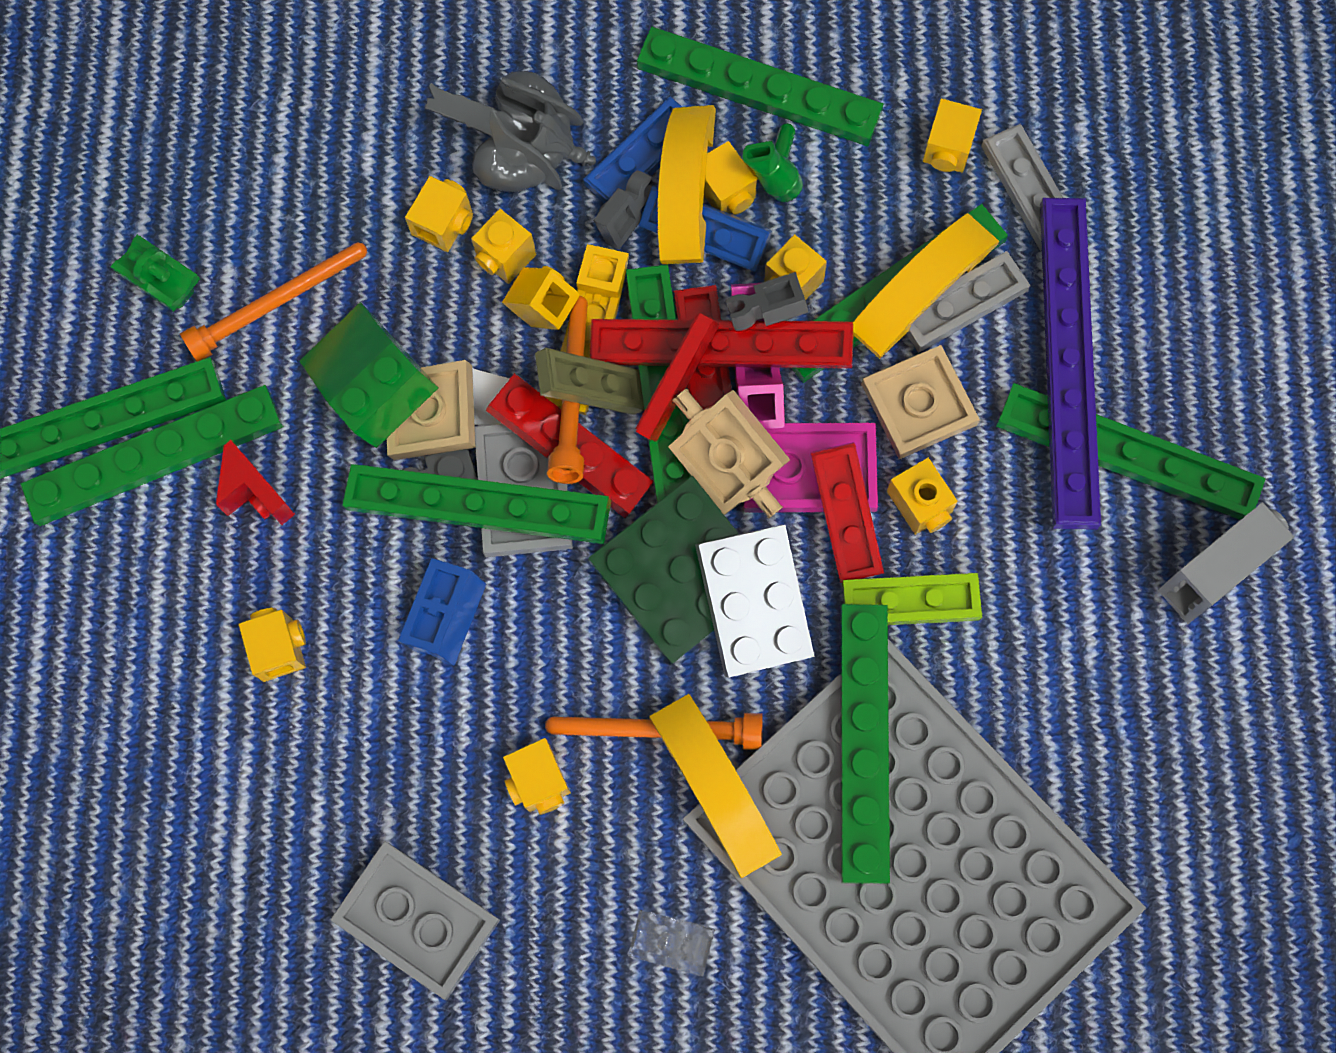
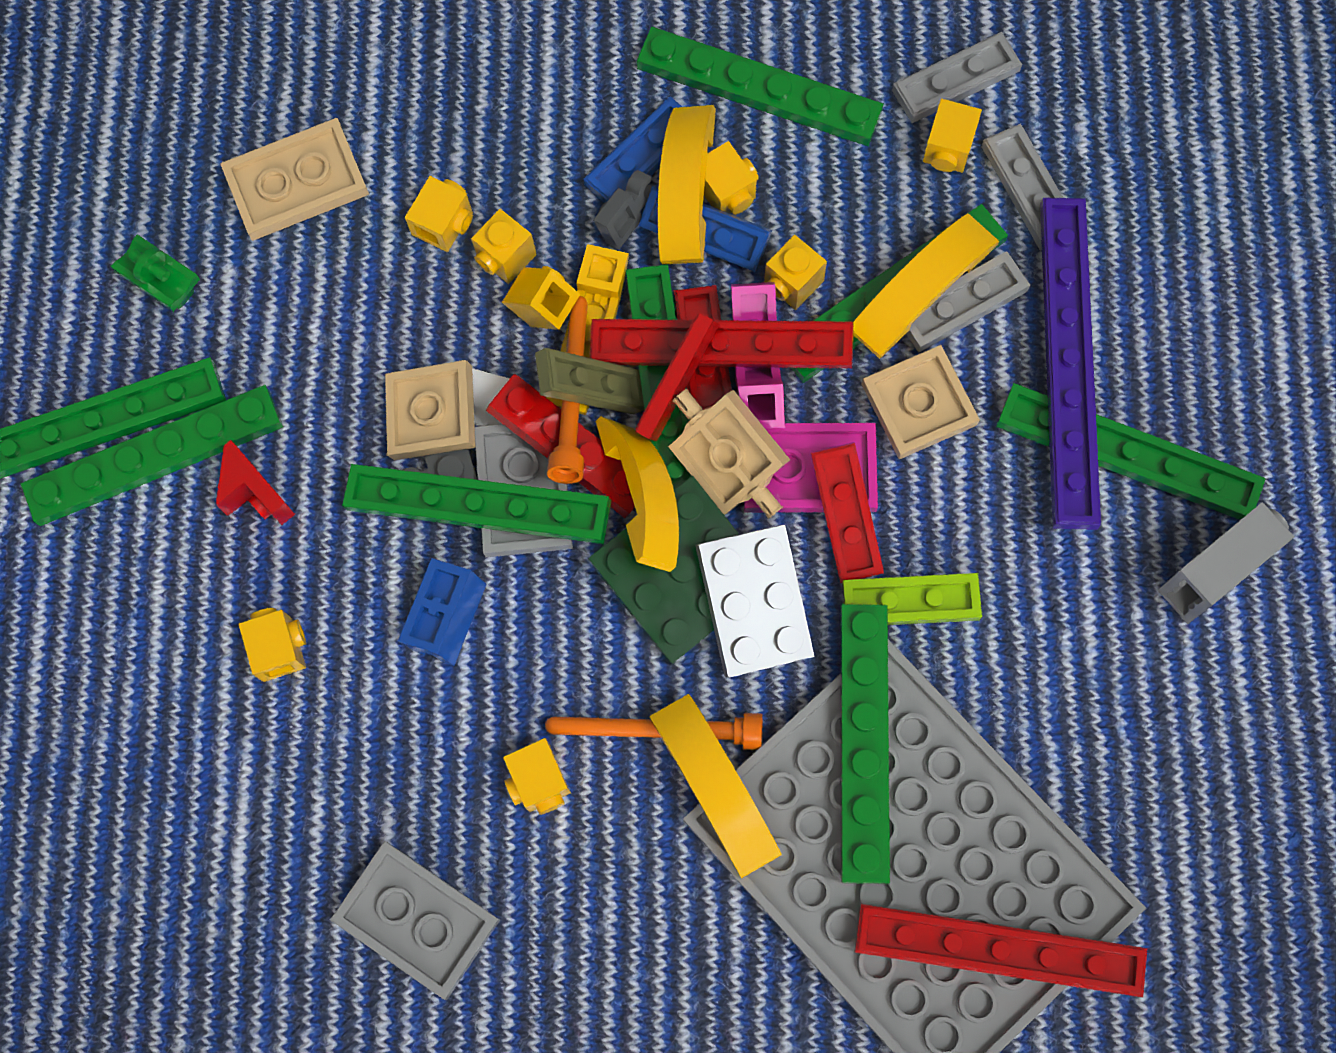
(203, 340): orange piece -> none
(294, 179): none -> tan plate
(367, 376): green slope -> none
(526, 134): dark grey hair -> none
(656, 525): none -> yellow slope
(671, 942): clear slope -> none
(773, 168): green piece -> none
(774, 301): dark grey plate -> none
(922, 497): yellow brick -> none
(957, 76): none -> light grey tile
(1001, 950): none -> red tile

